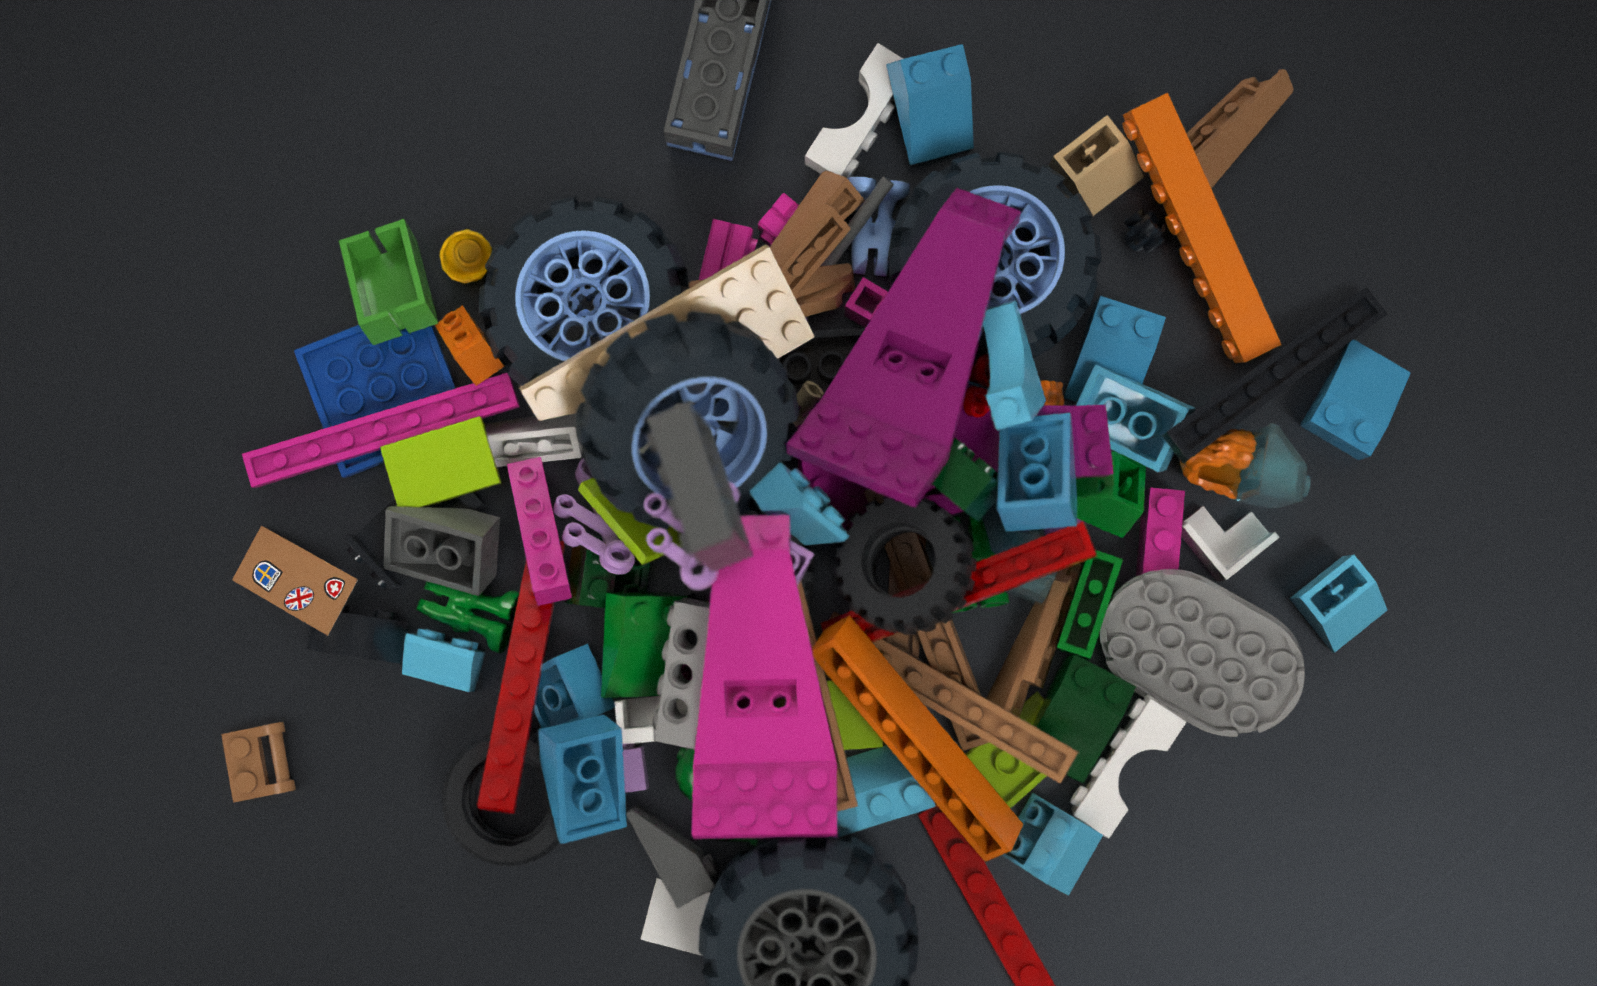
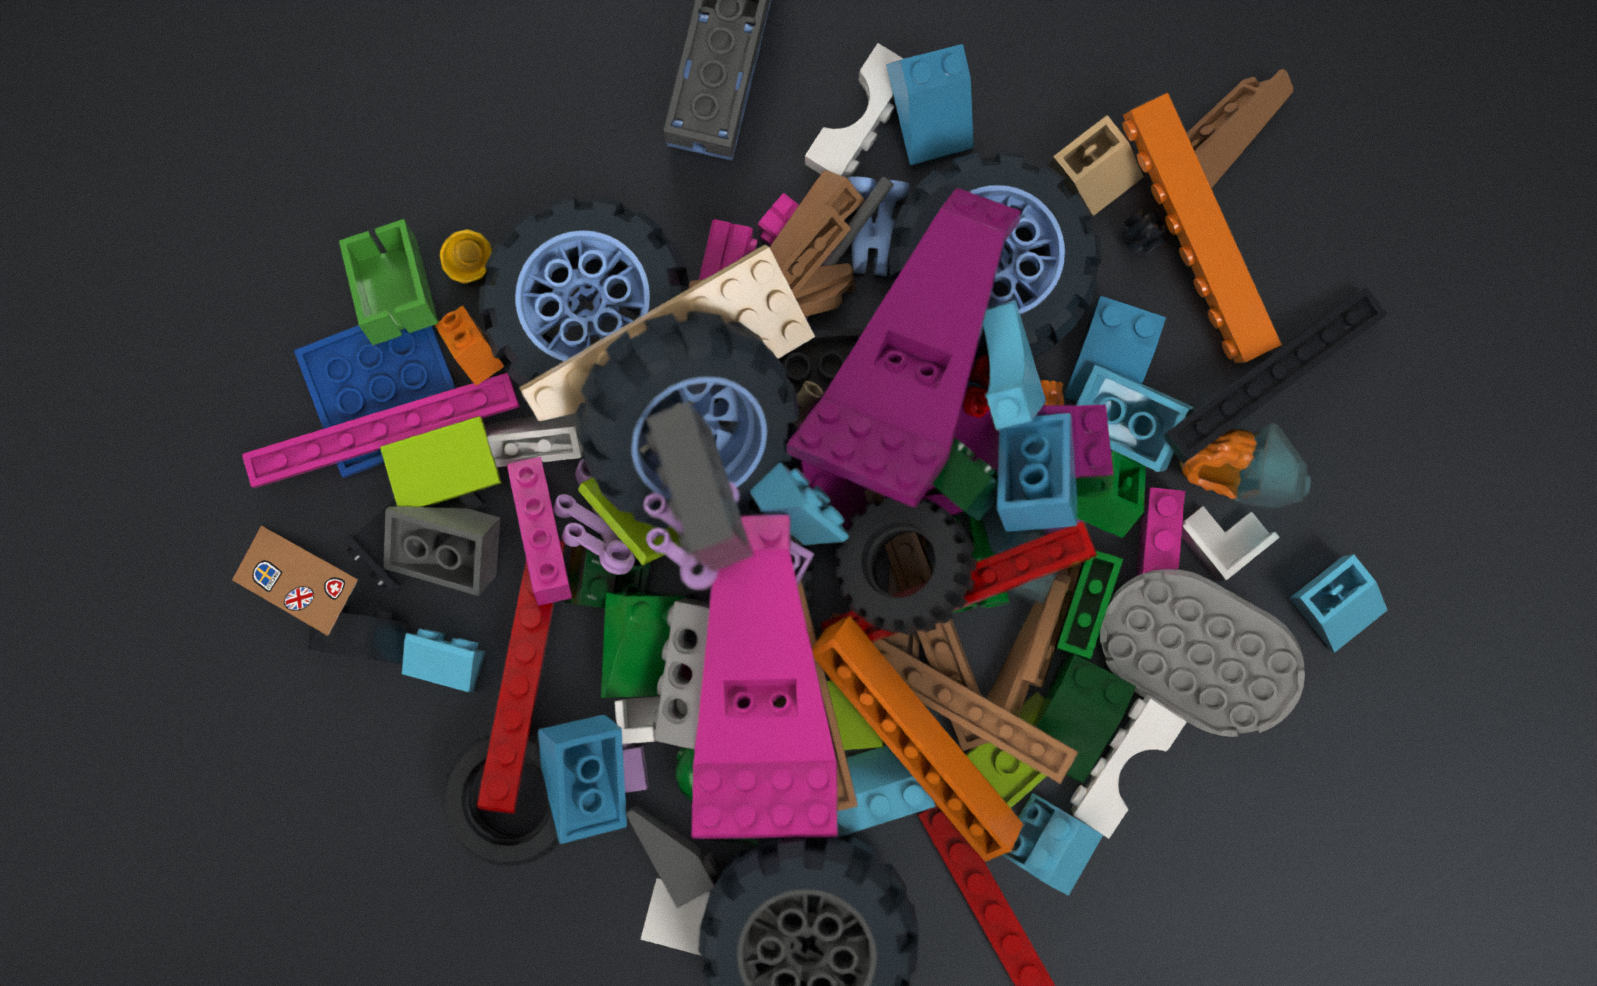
(248, 766): medium nougat plate -> none
(461, 619): green piece -> none
(570, 689): dark azure slope -> none
(864, 302): dark pink brick -> none
(1357, 401): dark azure slope -> none

